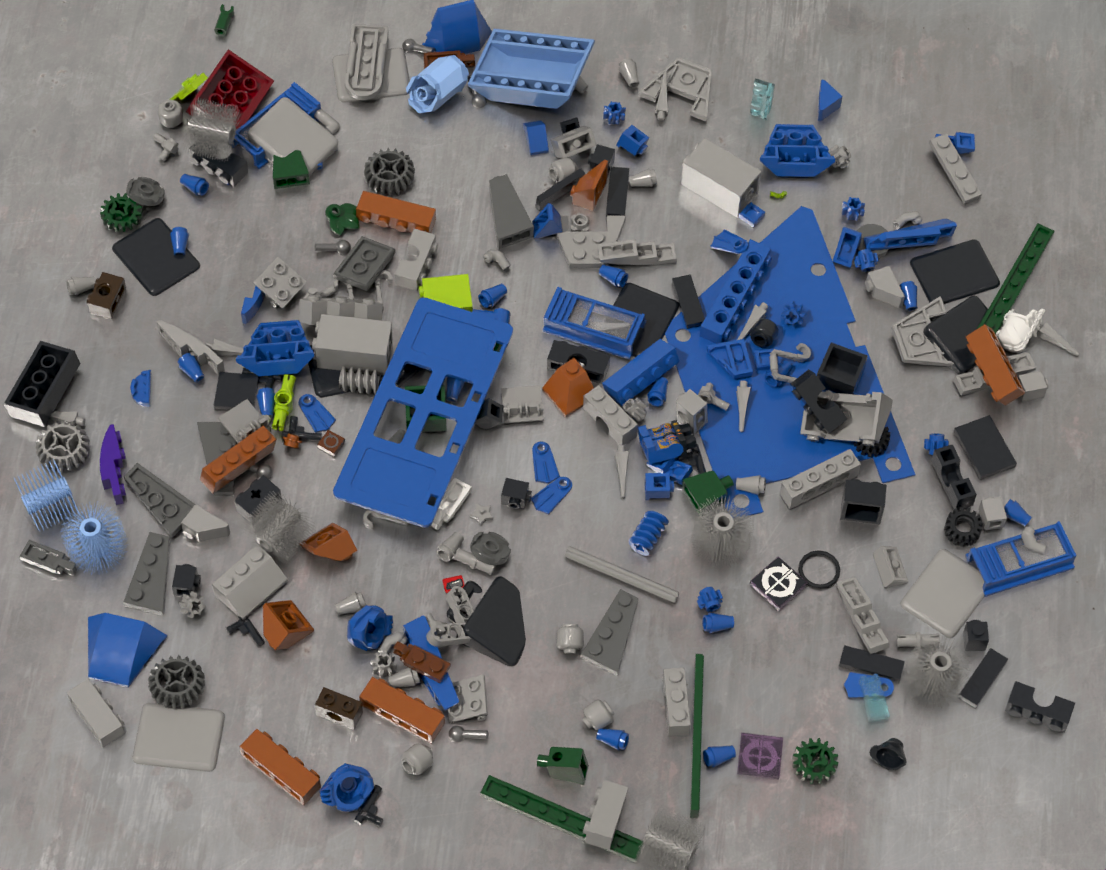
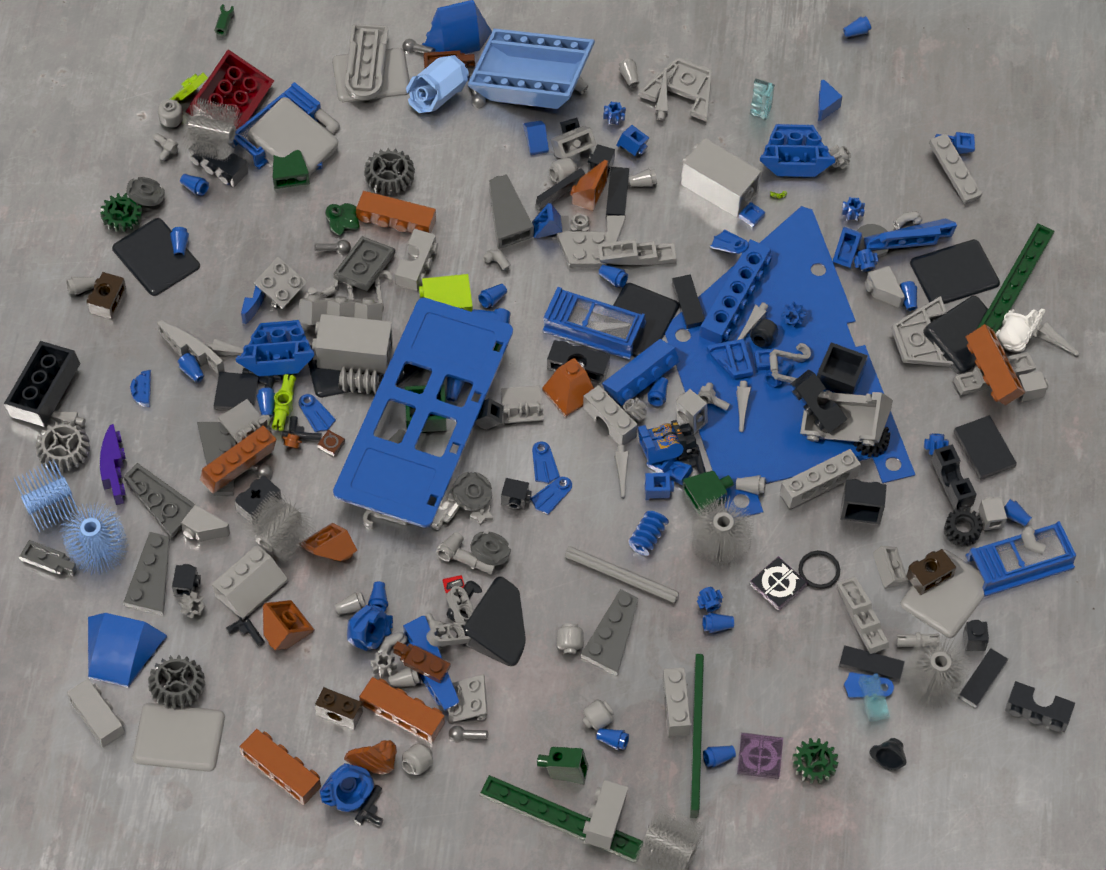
(375, 759): none -> dark orange hair
(378, 595): none -> blue cone
(472, 491): none -> dark grey tile
(857, 27): none -> blue cone
(925, 580): none -> dark brown brick

